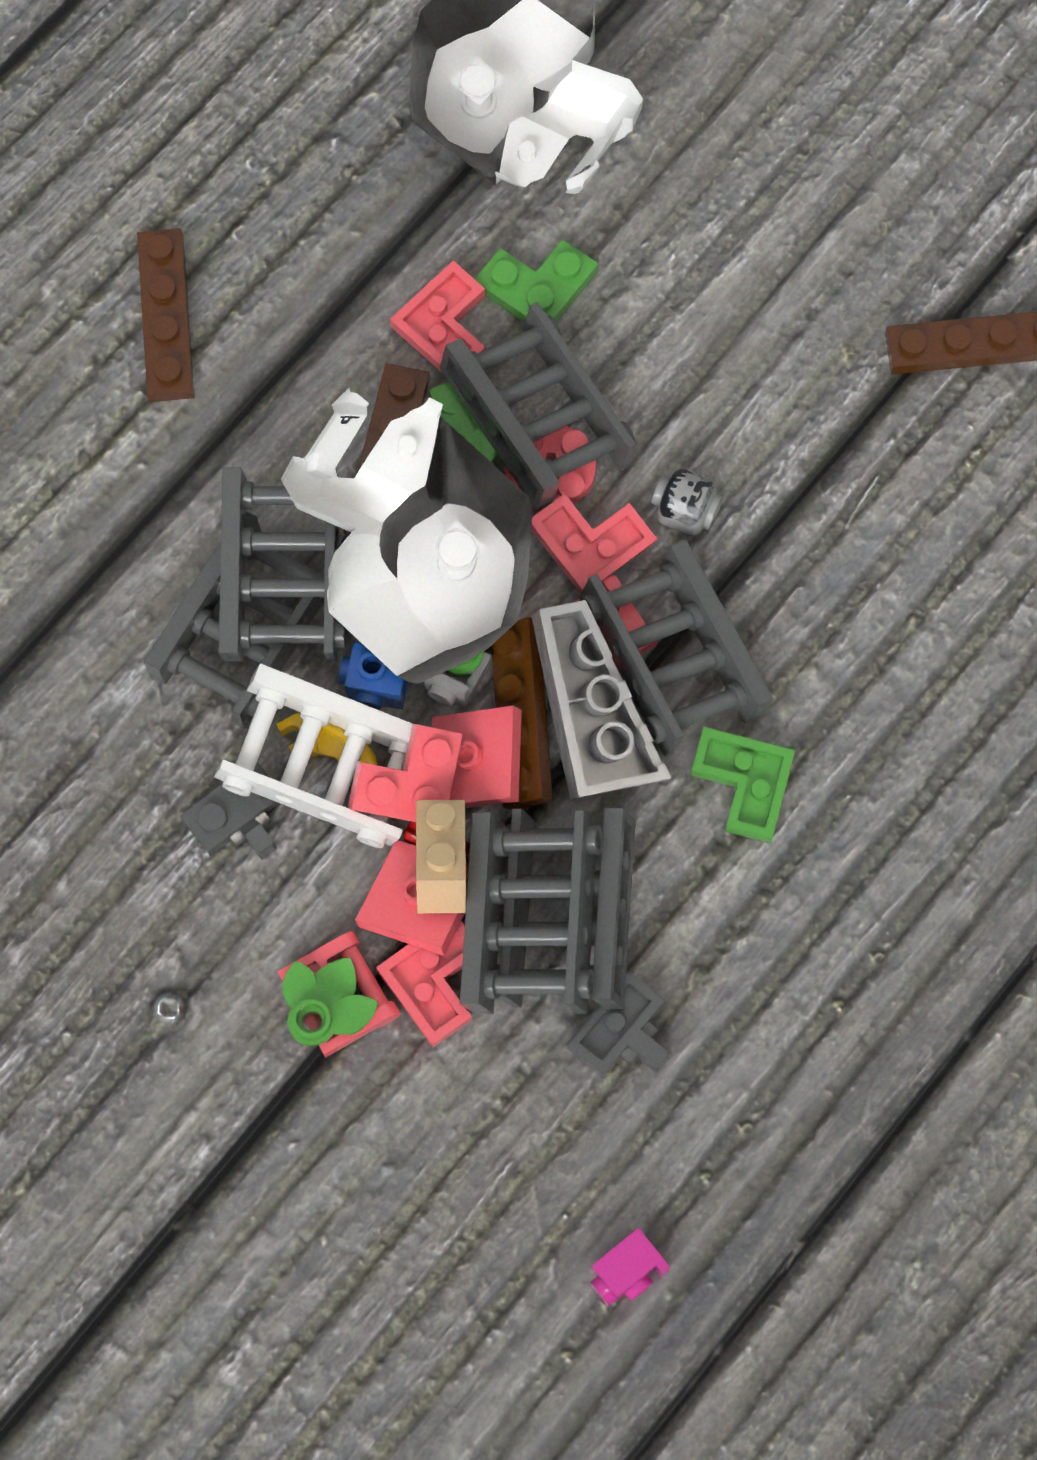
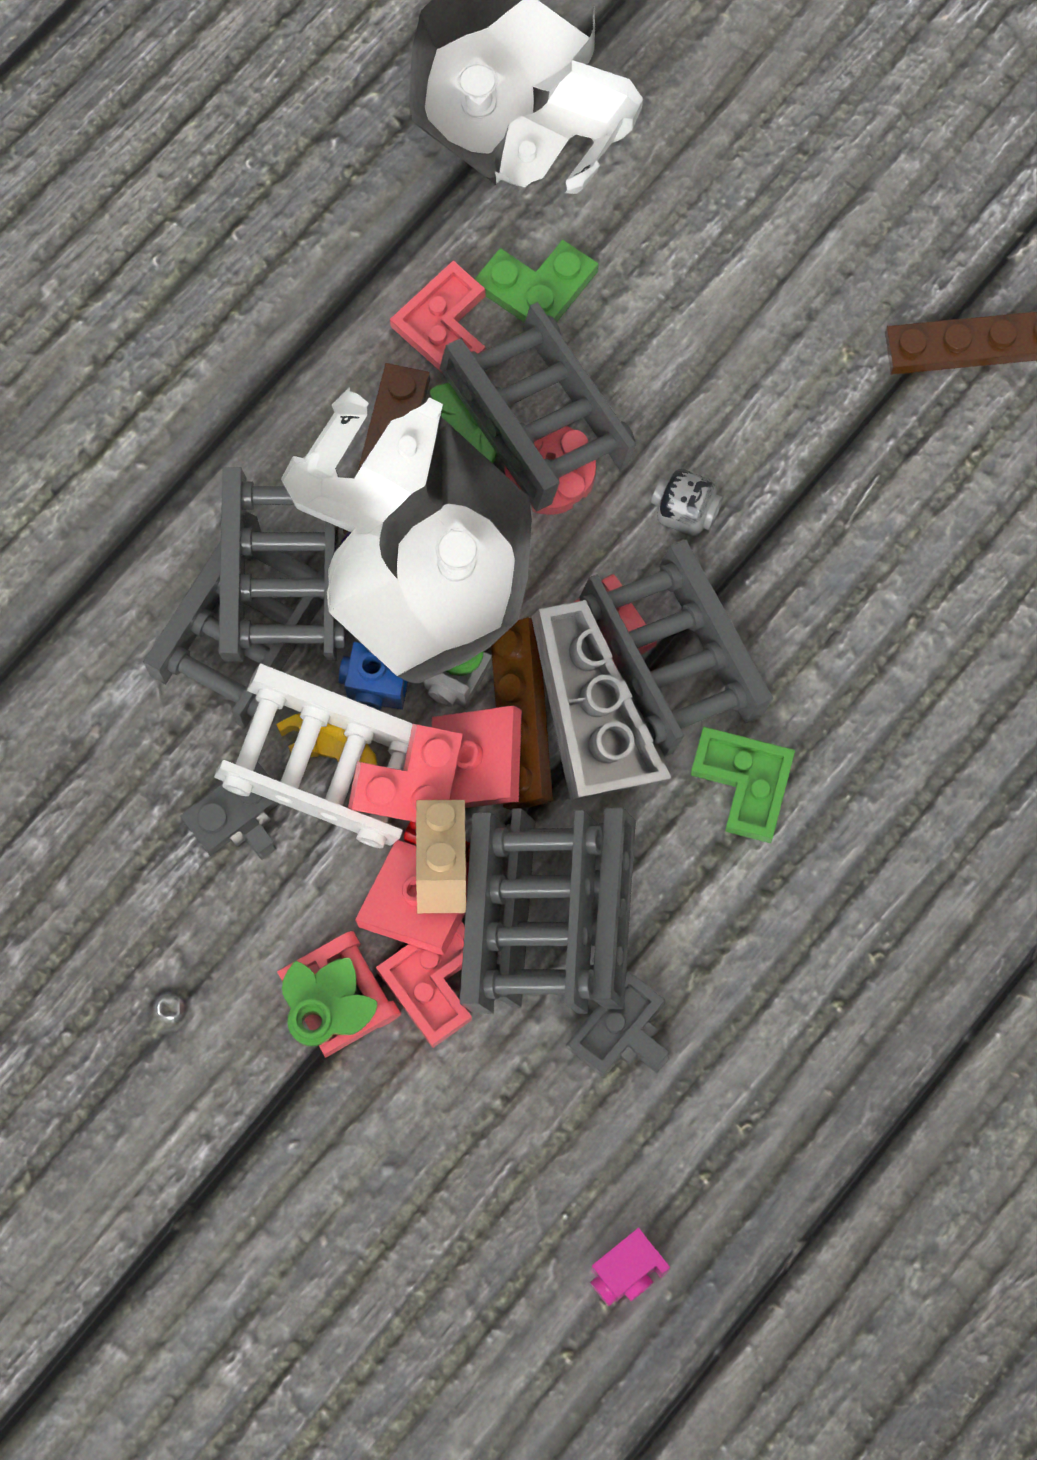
(165, 315): reddish brown plate -> none
(586, 550): coral plate -> none

